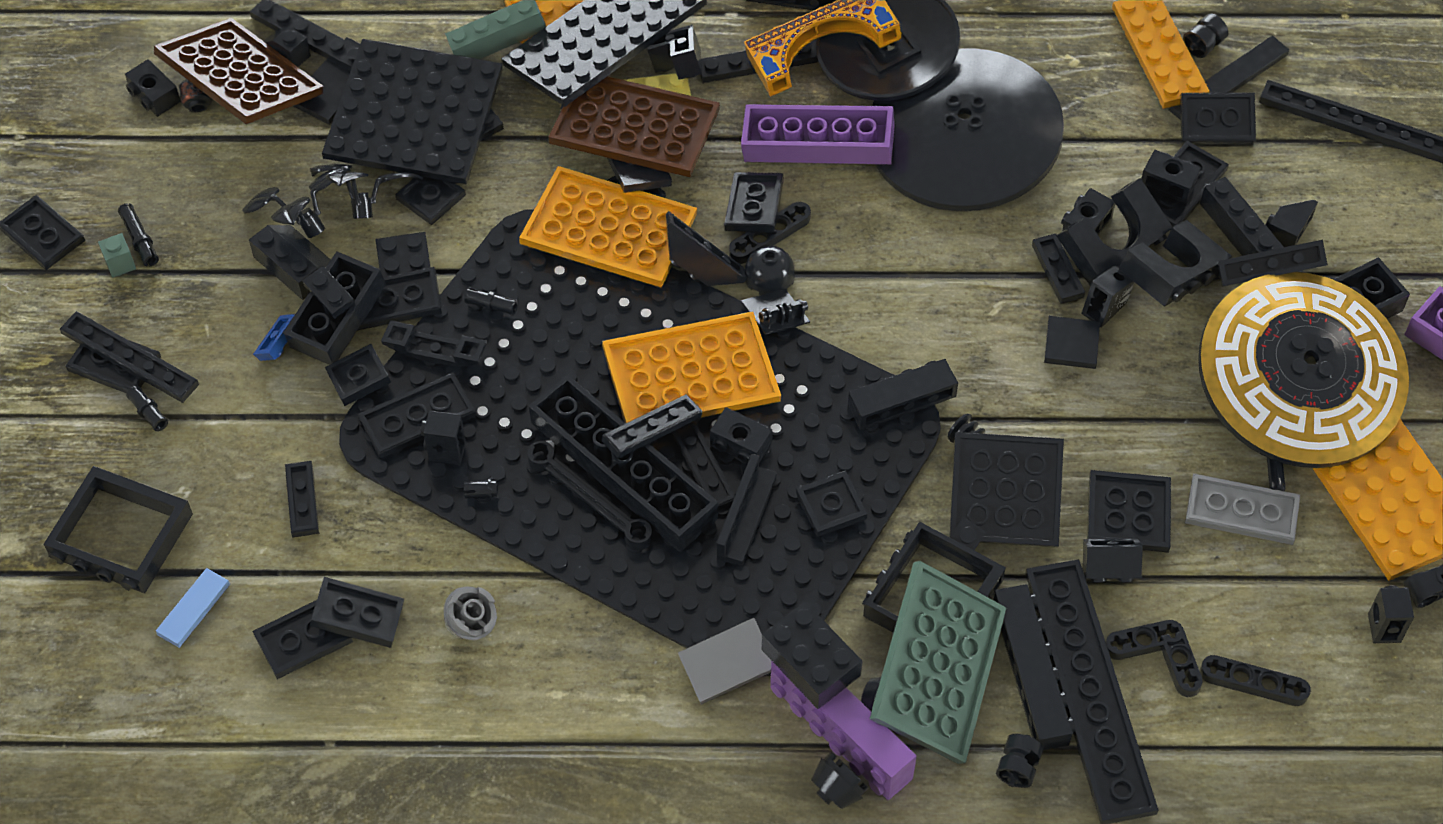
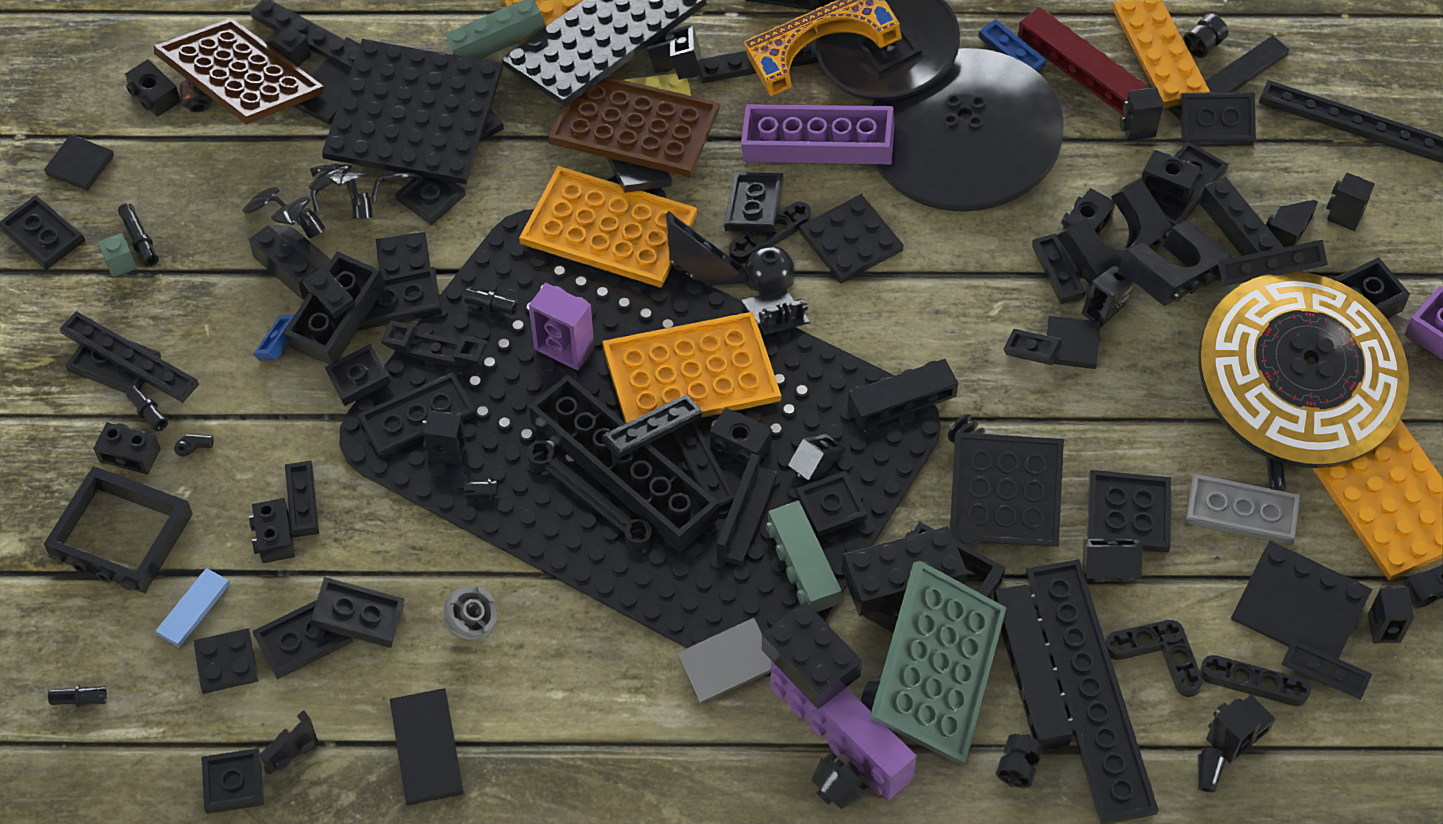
(78, 696): none -> black axle
(79, 162): none -> black tile
(127, 448): none -> black brick
(191, 442): none -> black arm
(225, 660): none -> black plate
(232, 780): none -> black plate
(272, 530): none -> black brick
(289, 744): none -> black wing
(426, 746): none -> black tile
(562, 326): none -> medium lavender brick
(803, 557): none -> sand green brick
(815, 456): none -> slope
(851, 238): none -> black plate
(881, 572): none -> black brick
(1006, 42): none -> blue plate
(1032, 346): none -> black plate
(1078, 58): none -> dark red brick
(1141, 114): none -> black brick
(1210, 767): none -> black cone
(1238, 726): none -> black brick
(1300, 601): none -> black slope
(1326, 669): none -> black plate
(1349, 201): none -> black brick

